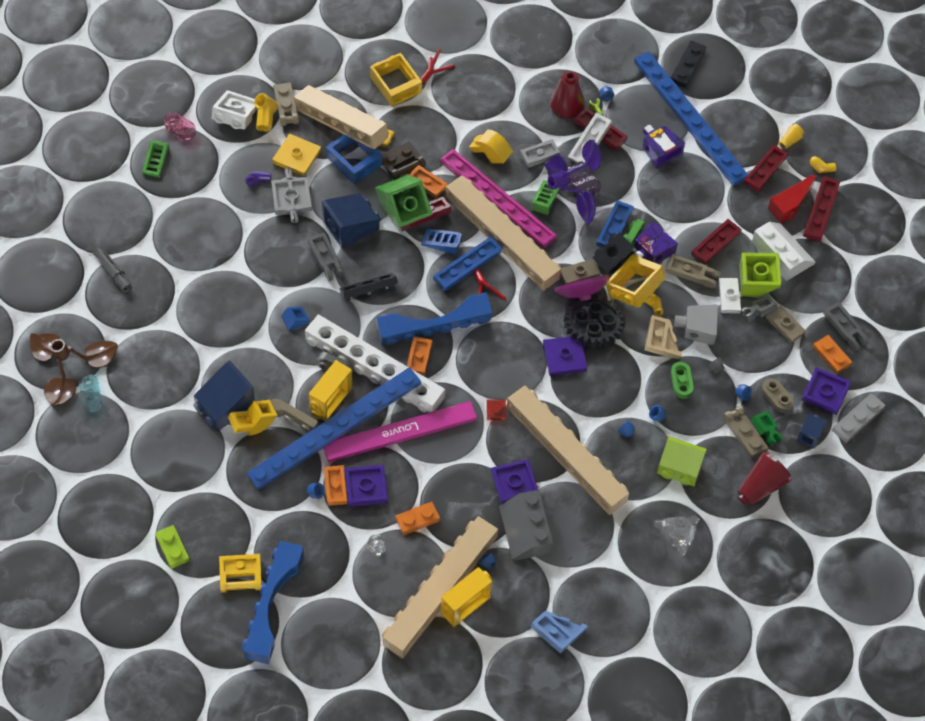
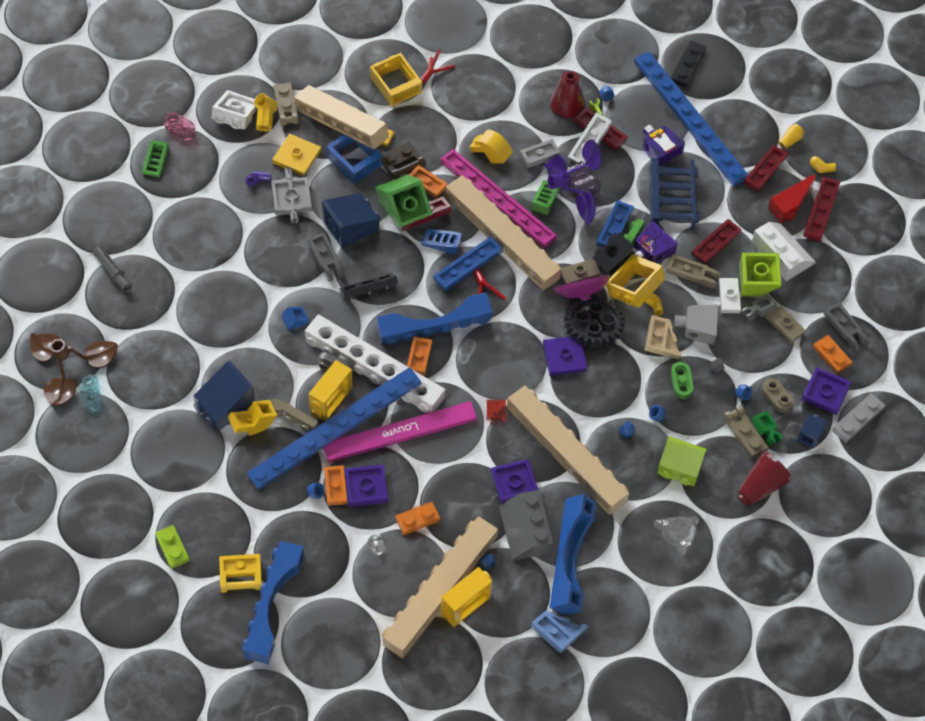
(577, 518): none -> blue arch
(657, 200): none -> dark blue fence

